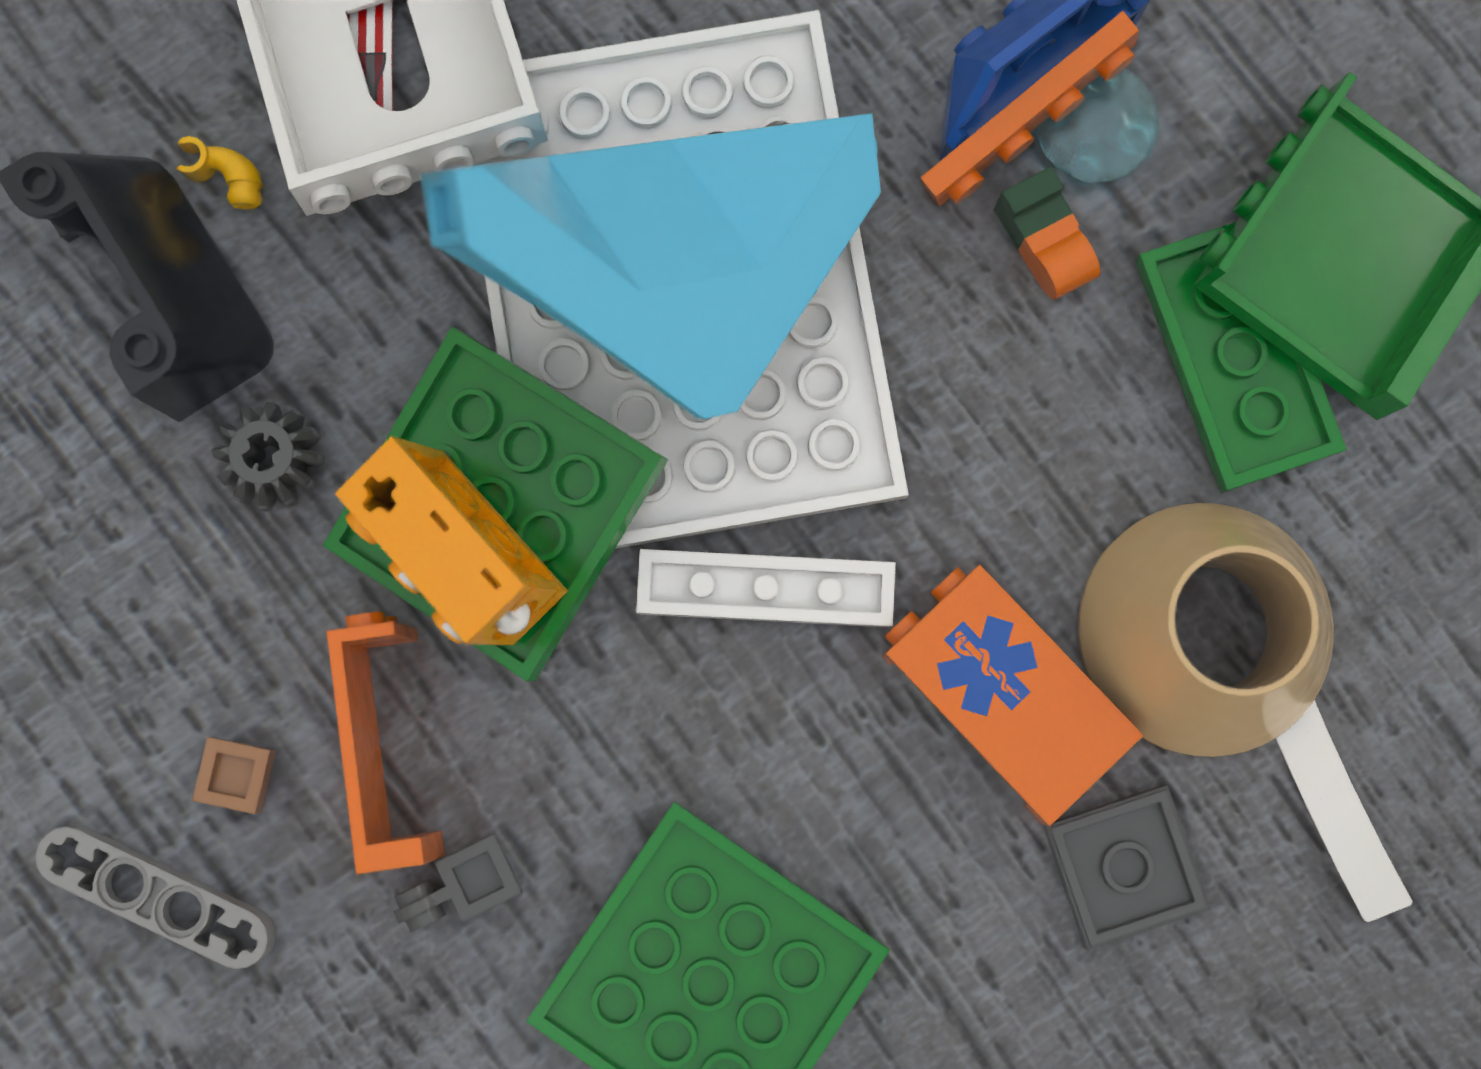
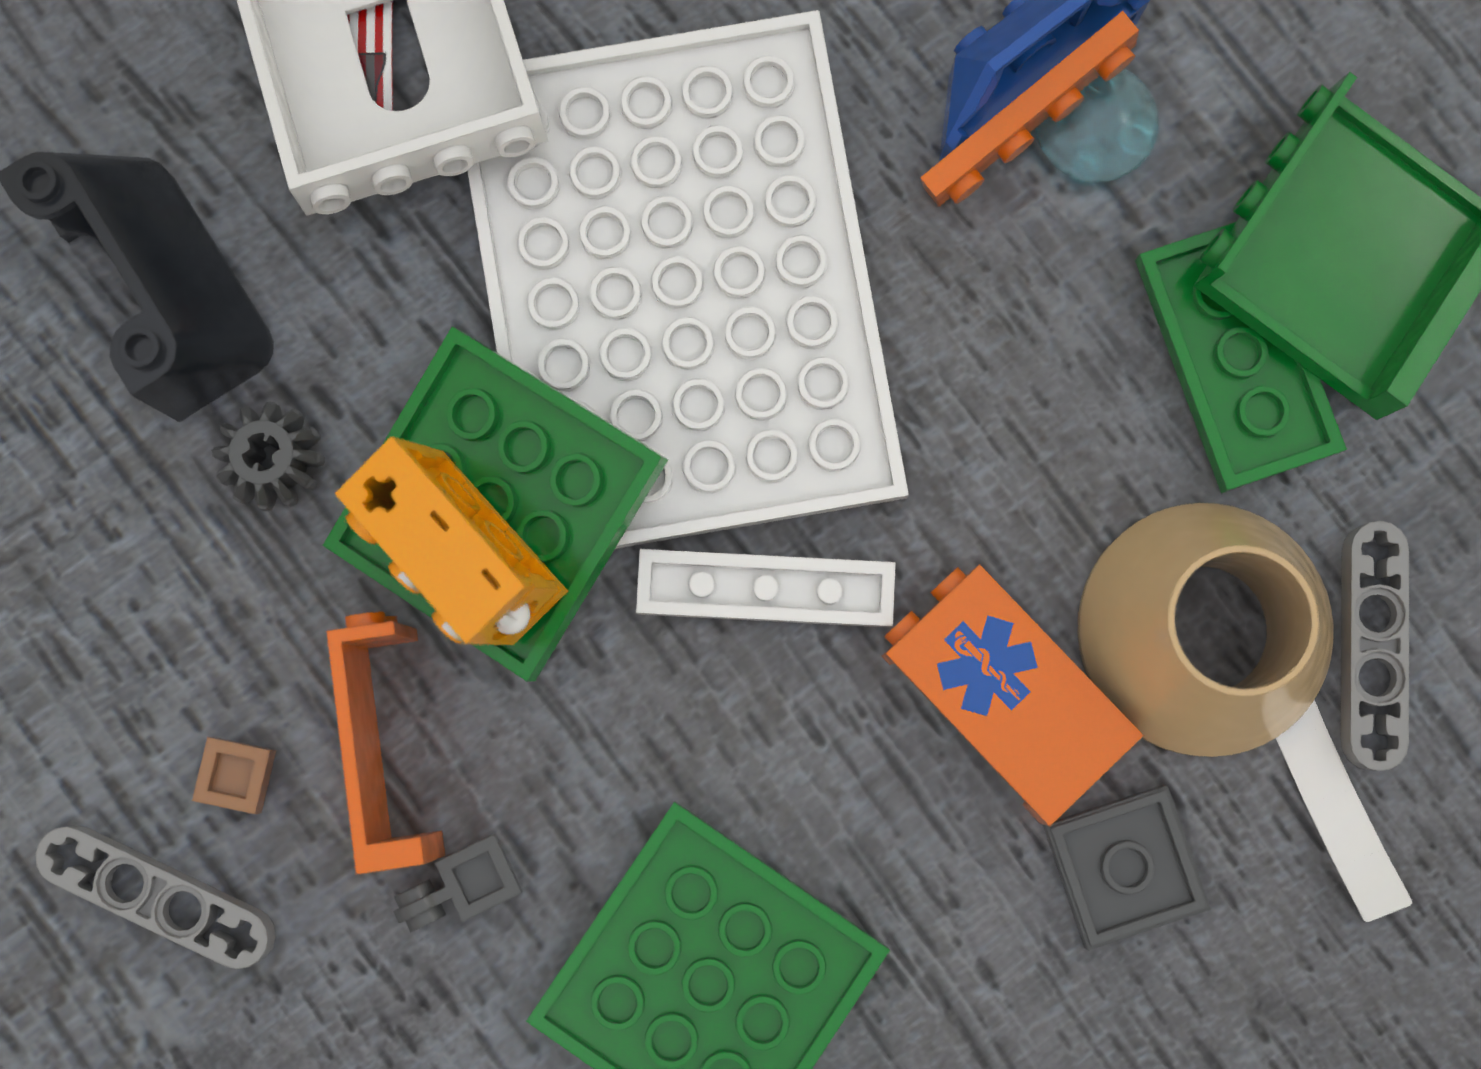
(239, 171): yellow arm -> none
(672, 249): medium azure panel -> none
(1047, 234): leg -> none
(1386, 646): none -> light grey beam

